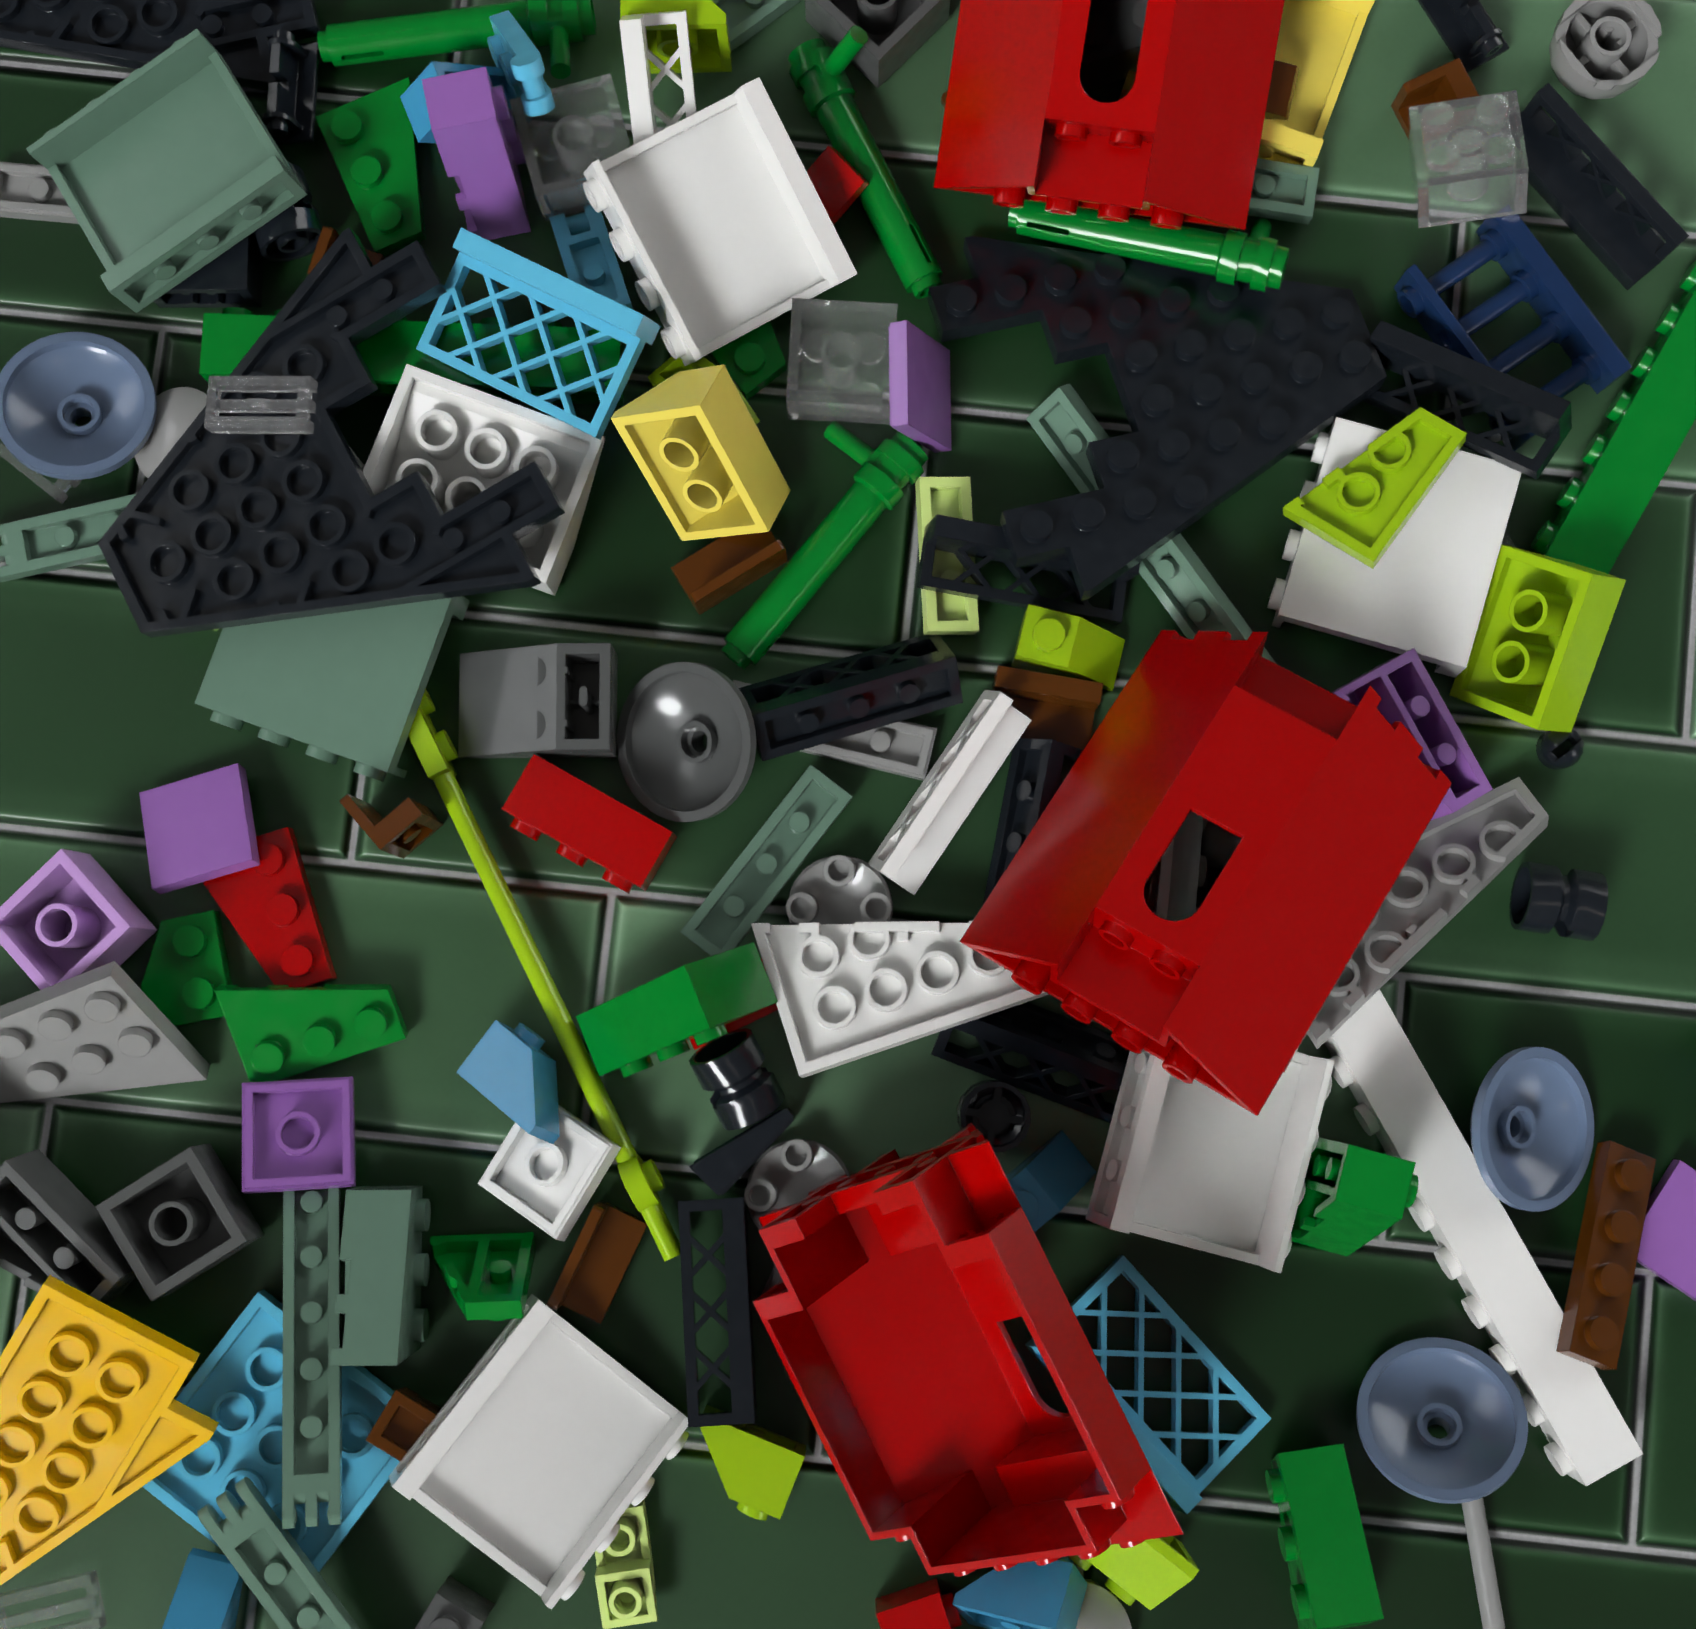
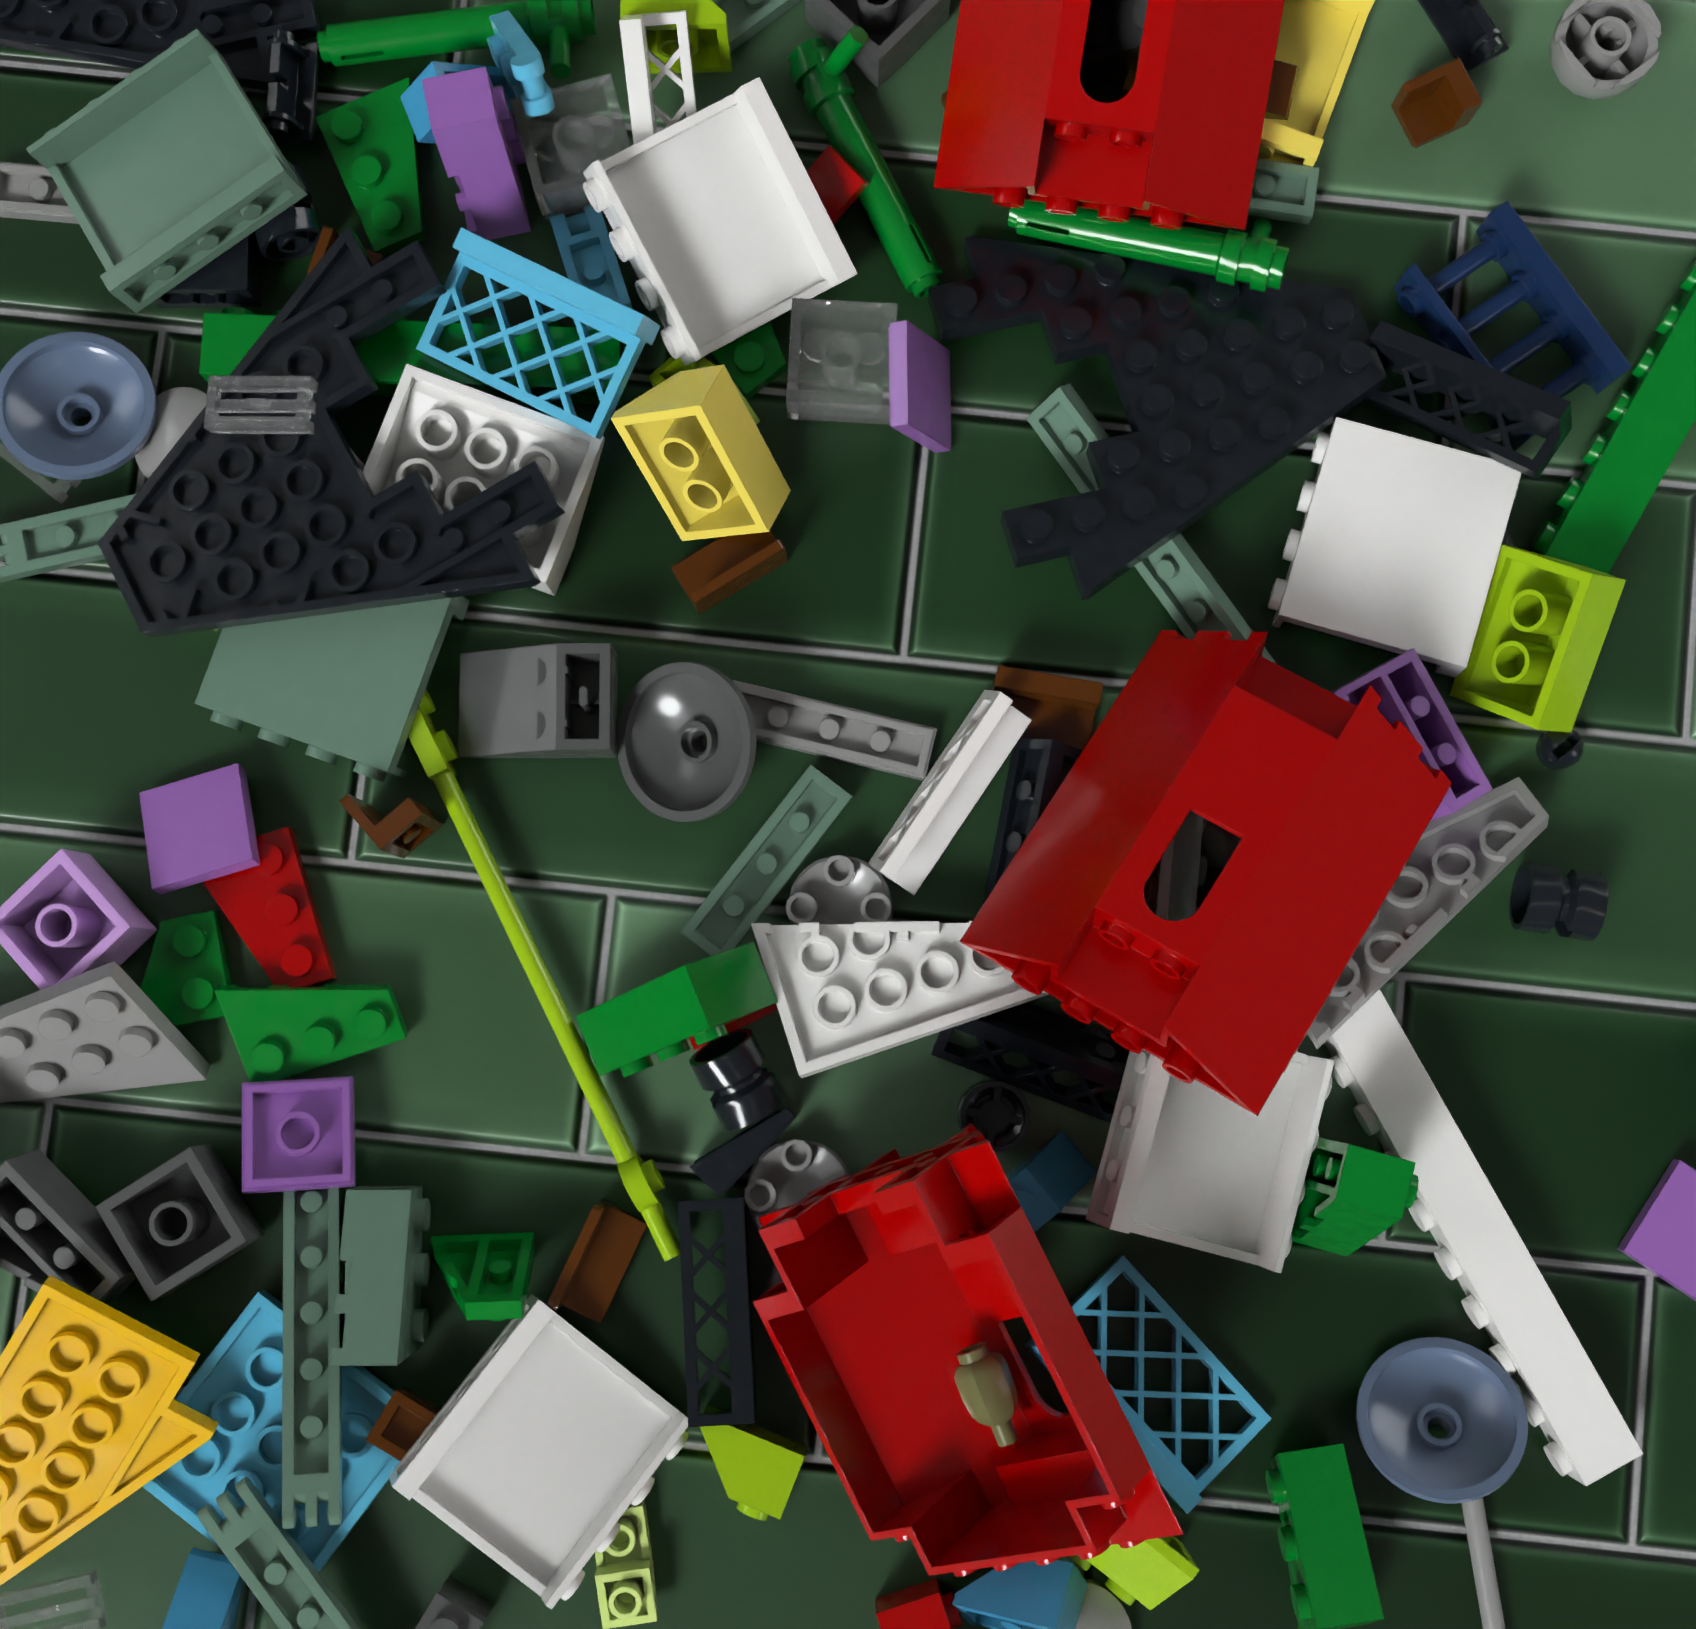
(516, 1078): dark azure slope -> none
(550, 1180): white tile -> none
(588, 825): red brick -> none
(853, 696): black fence -> none
(875, 489): green cylinder -> none
(942, 611): yellowish green plate -> none
(988, 542): black fence -> none
(988, 1390): none -> olive plant
(1067, 647): lime slope -> none
(1379, 490): lime wing -> none
(1468, 159): clear brick -> none
(1532, 1128): sand blue dish -> none
(1586, 191): black fence -> none
(1606, 1256): reddish brown plate -> none

